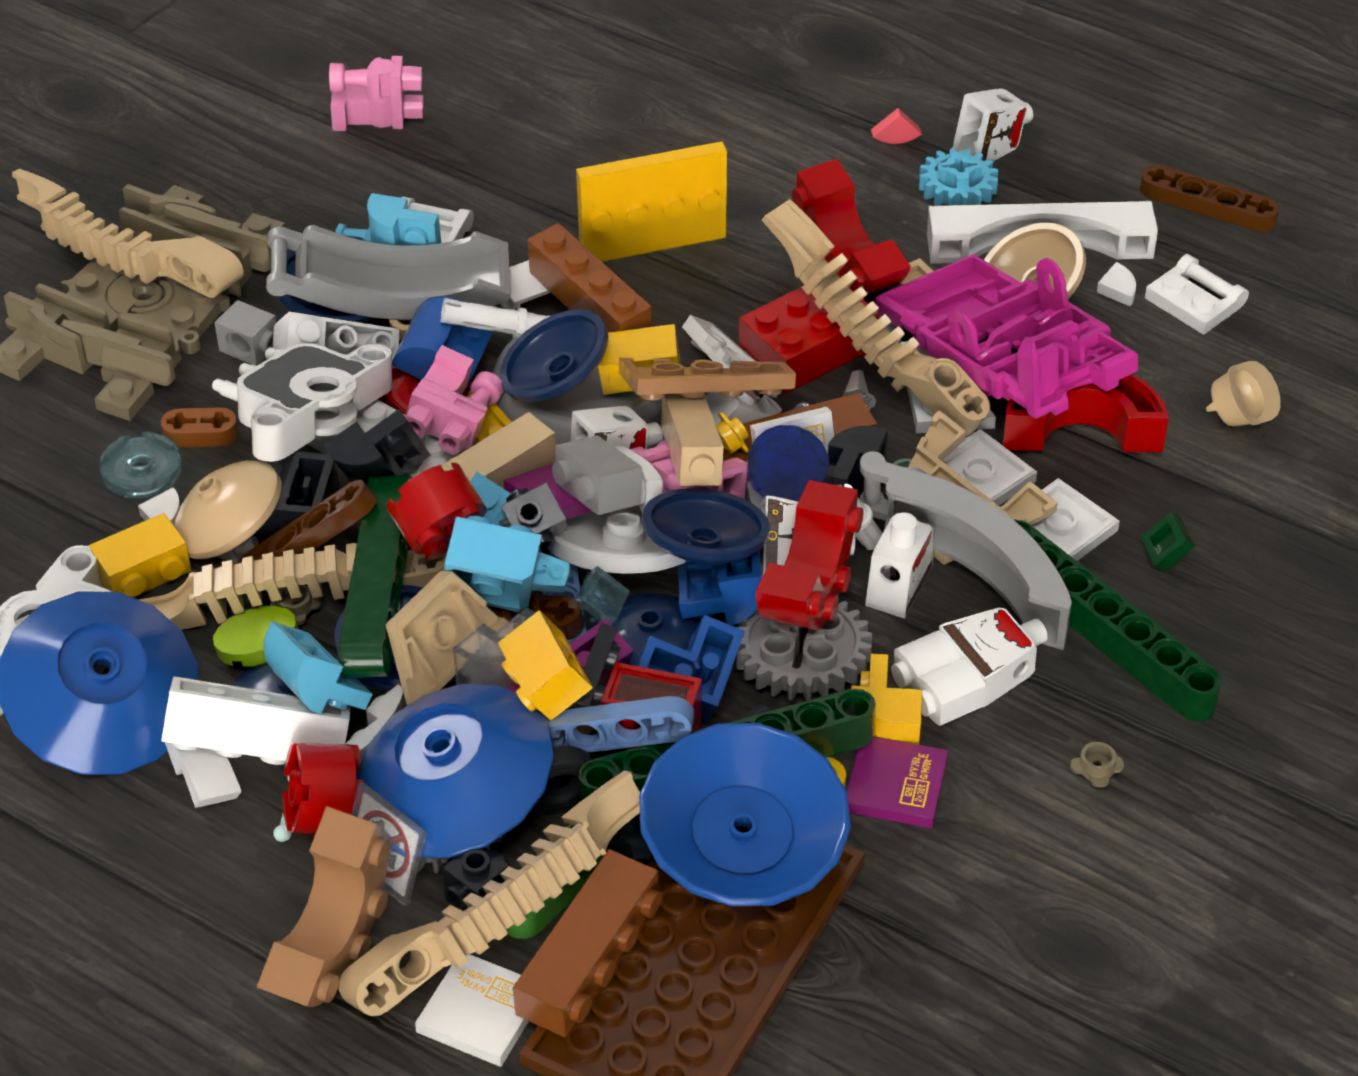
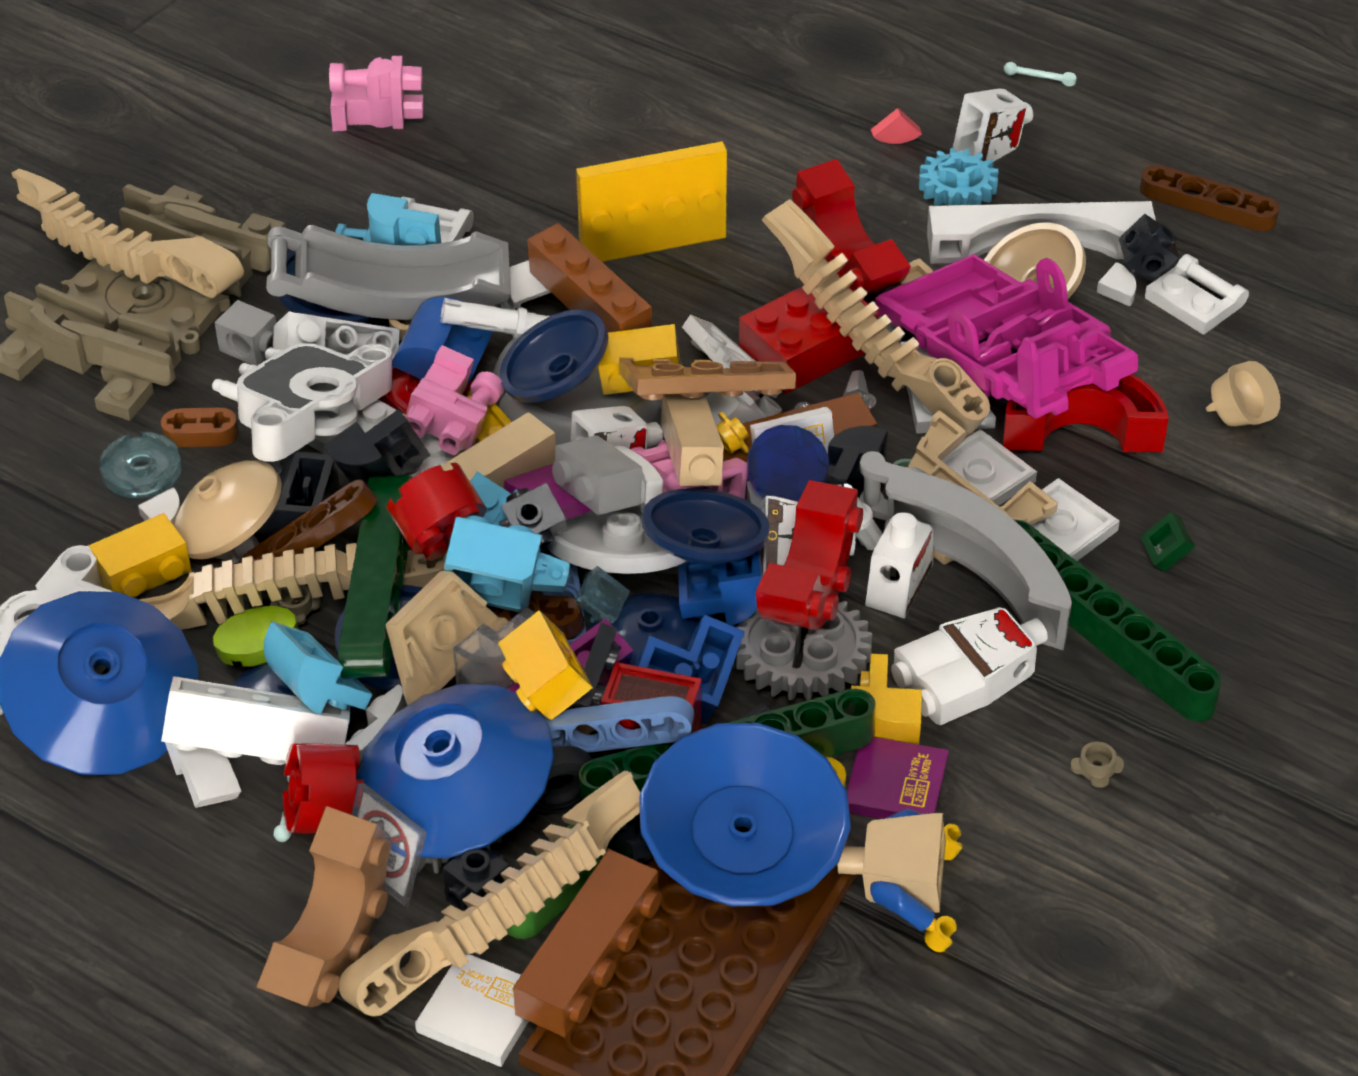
(905, 869): none -> tan torso
(1067, 78): none -> light aqua hinge
(1148, 248): none -> black brick

